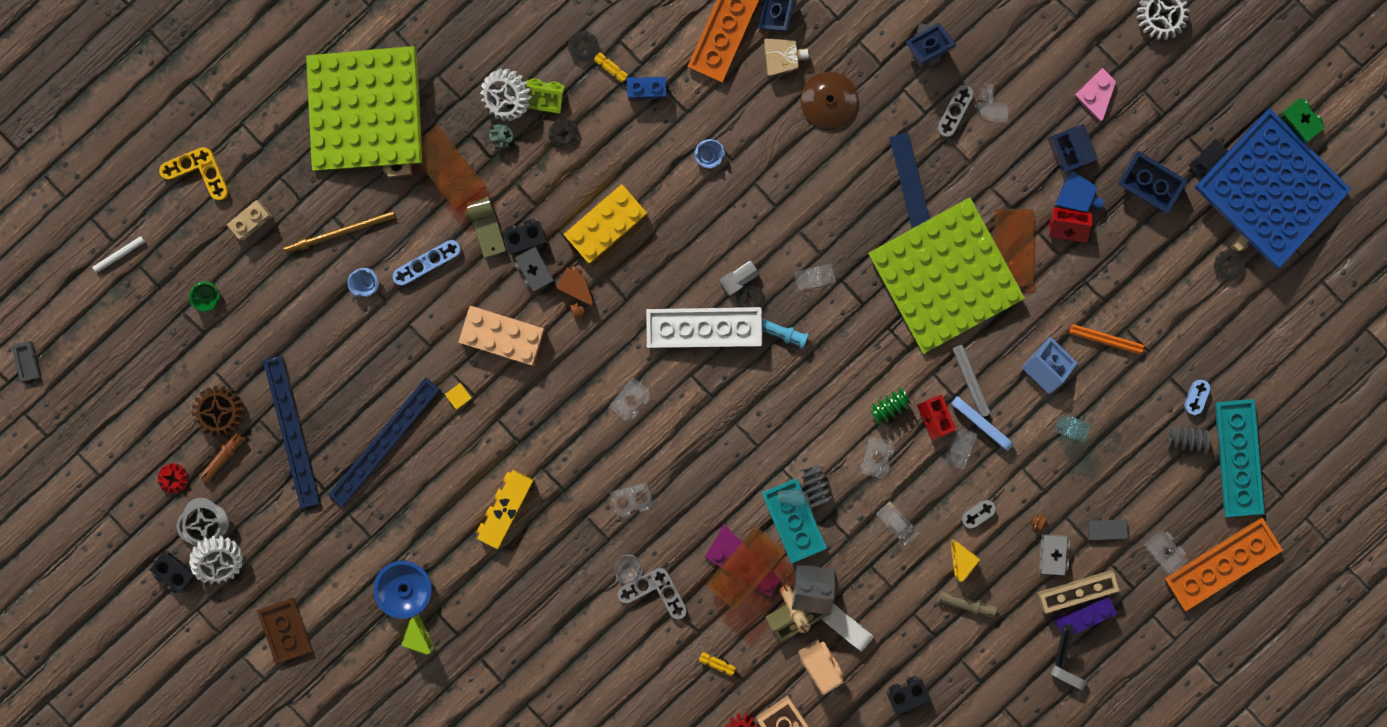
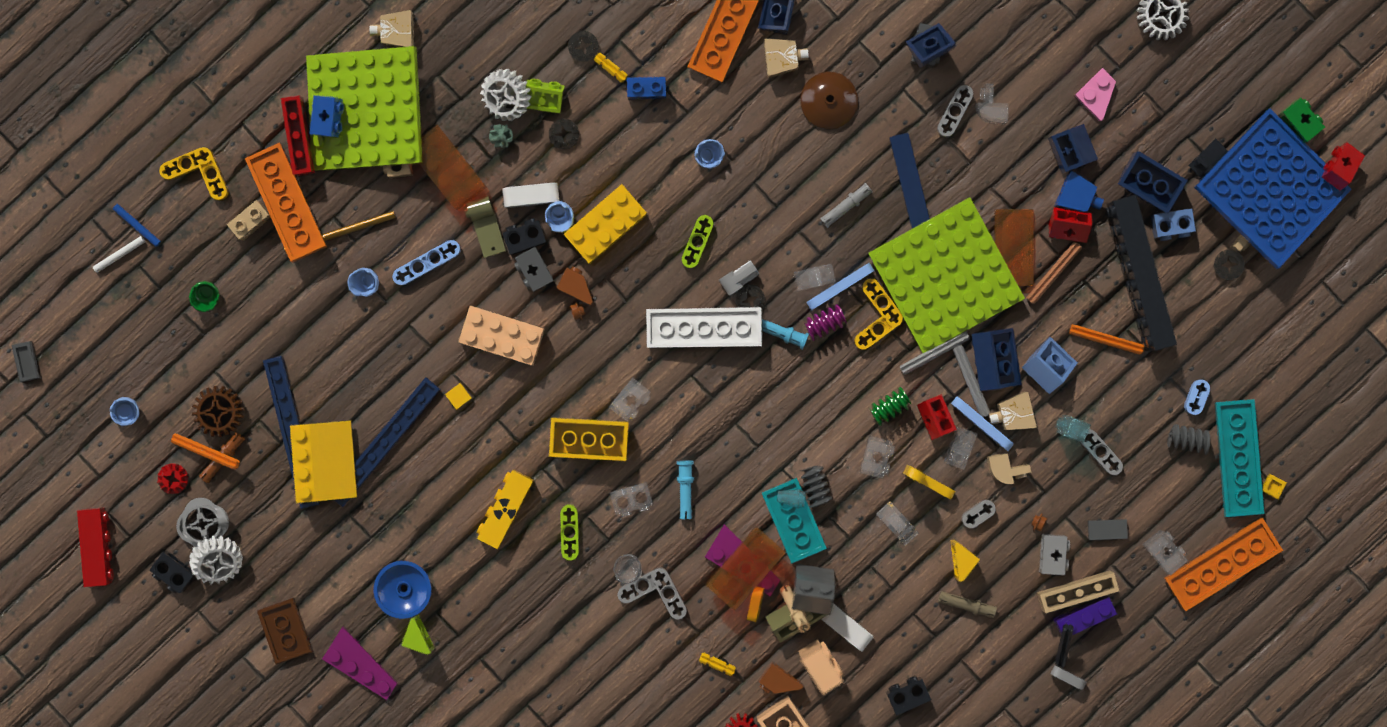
(94, 547): none -> red brick
(124, 411): none -> light blue hair
(135, 224): none -> blue bar
(205, 451): none -> orange axle
(285, 202): none -> orange plate
(297, 135): none -> red brick
(320, 123): none -> blue brick
(323, 461): none -> yellow slope
(353, 660): none -> magenta wing
(395, 29): none -> tan torso
(530, 195): none -> white beam
(559, 216): none -> light blue hair
(576, 537): none -> lime beam
(588, 439): none -> yellow brick
(685, 479): none -> medium azure pin
(707, 230): none -> lime beam
(755, 604): none -> yellow beam
(778, 680): none -> dark orange slope
(825, 322): none -> magenta piece
(840, 286): none -> light blue beam
(846, 205): none -> light grey pin
(883, 320): none -> yellow beam
(929, 482): none -> yellow beam
(933, 353): none -> light grey axle
(996, 359): none -> dark blue slope
(1001, 470): none -> tan brick
(1014, 413): none -> tan torso
(1054, 272): none -> nougat axle
(1106, 465): none -> light grey beam
(1140, 273): none -> black brick
(1172, 220): none -> medium blue brick
(1273, 486): none -> yellow tile
(1342, 166): none -> red brick

